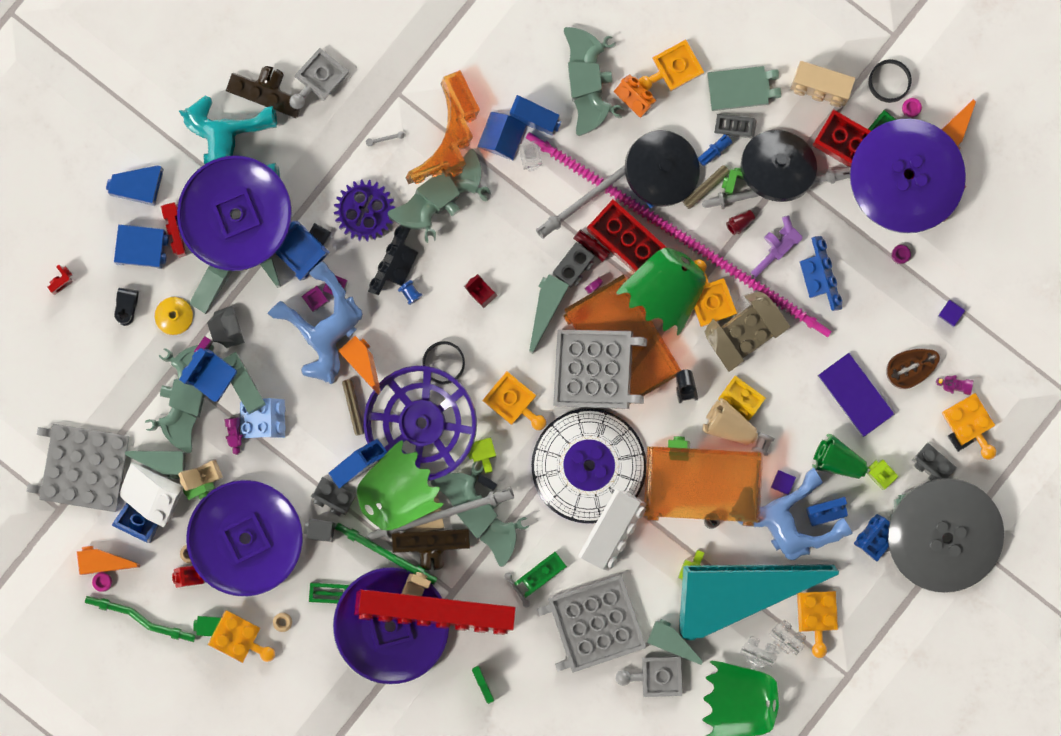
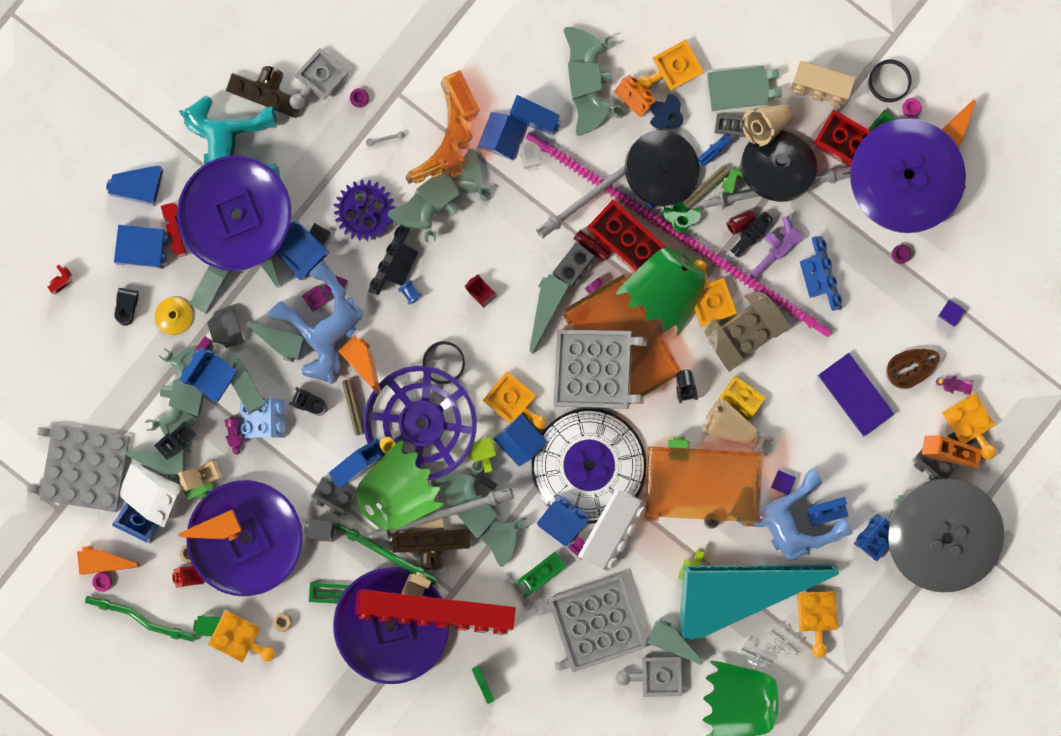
(176, 441): none -> black slope
(220, 527): none -> orange slope
(284, 343): none -> sand green slope
(305, 400): none -> black piece
(359, 98): none -> magenta tile
(386, 444): none -> yellow hinge
(520, 440): none -> blue slope
(562, 520): none -> blue bracket
(577, 546): none -> magenta wheel
(664, 111): none -> dark blue plate
(681, 215): none -> green plate
(752, 233): none -> black hinge
(766, 123): none -> tan cone
(837, 458): green cone -> none
(882, 474): lime brick -> none
(951, 451): none -> orange slope

